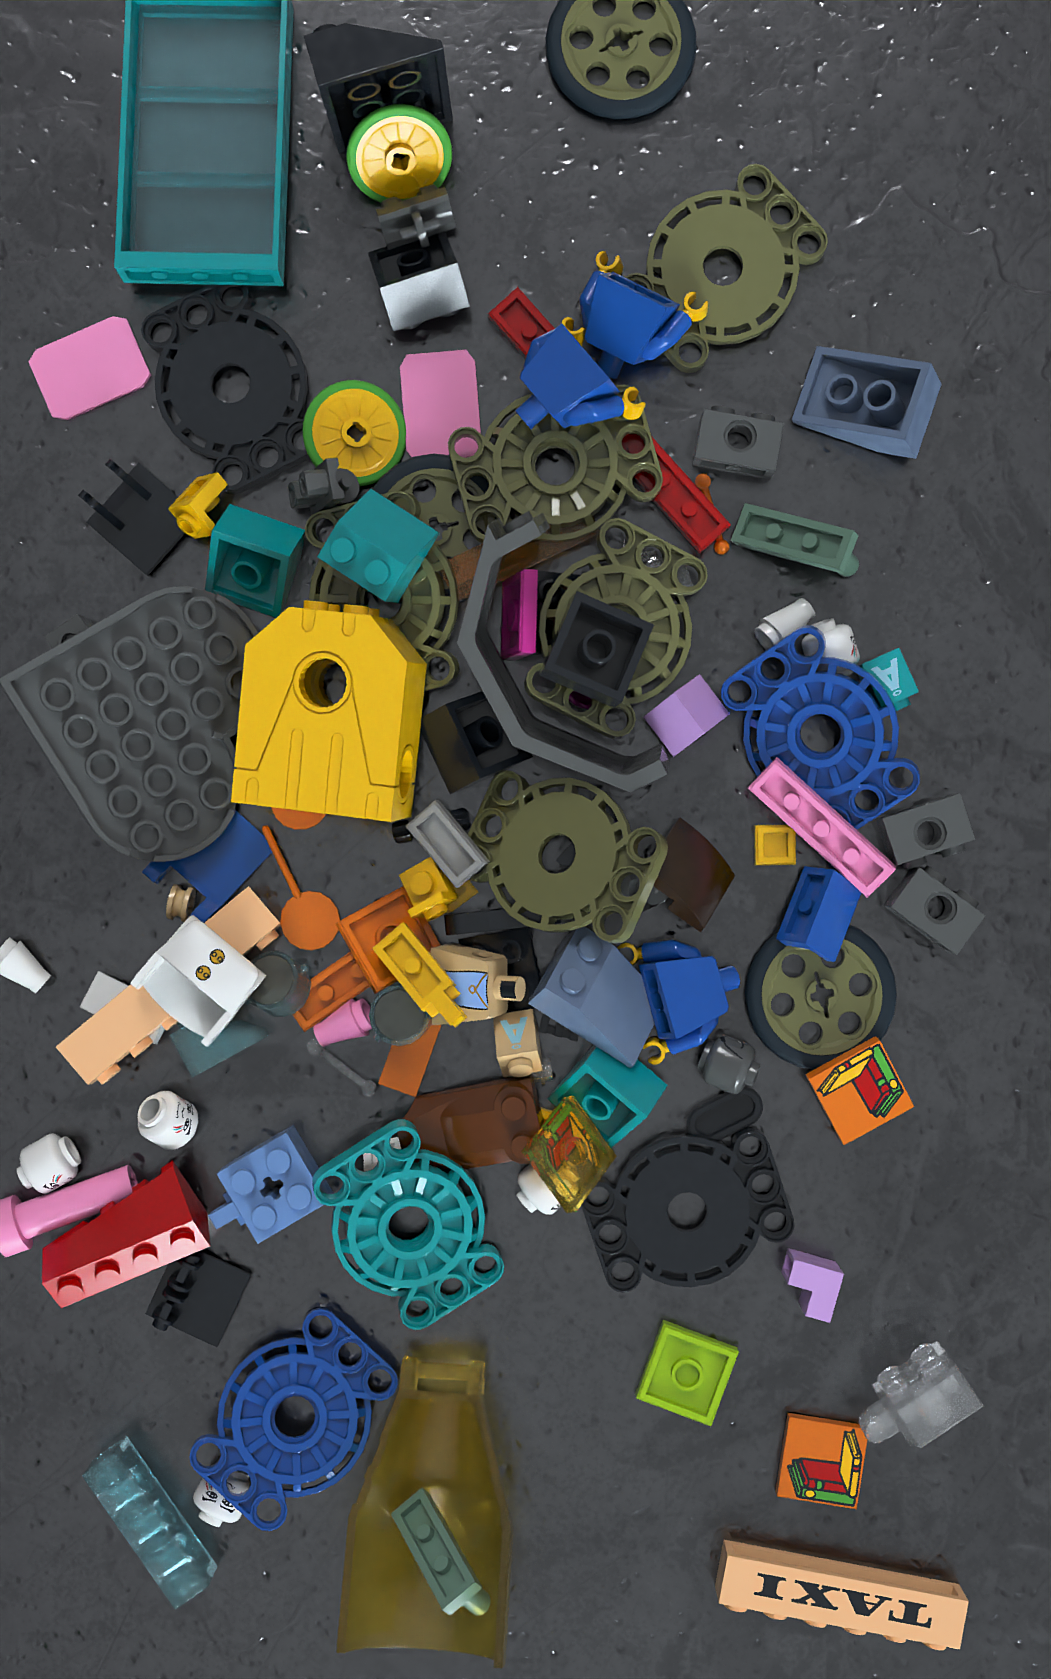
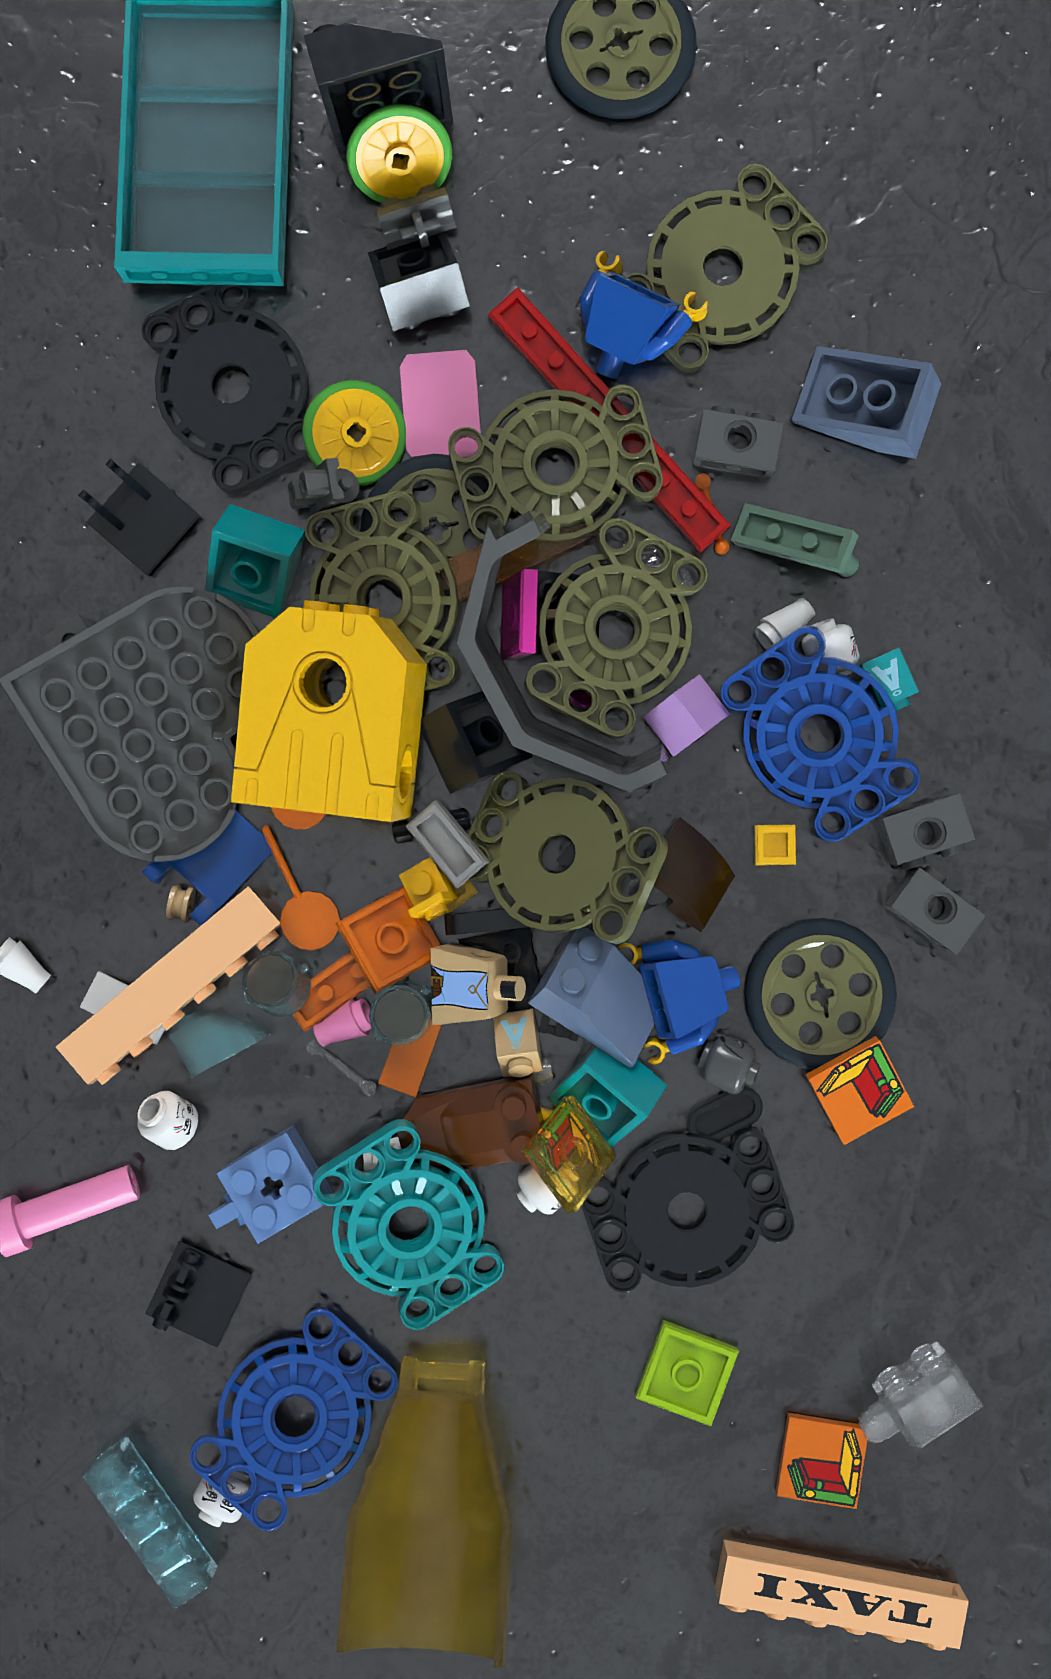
(48, 1163): white head -> none
(89, 368): bright pink piece -> none
(127, 1240): red wedge -> none
(195, 502): yellow bracket -> none
(199, 979): white piece -> none
(379, 546): teal slope -> none
(420, 974): yellow hinge -> none
(439, 1555): sand green piece -> none
(570, 382): blue torso -> none
(596, 649): black brick -> none
(817, 1278): lavender piece -> none
(819, 912): blue panel -> none
(822, 827): bright pink tile -> none

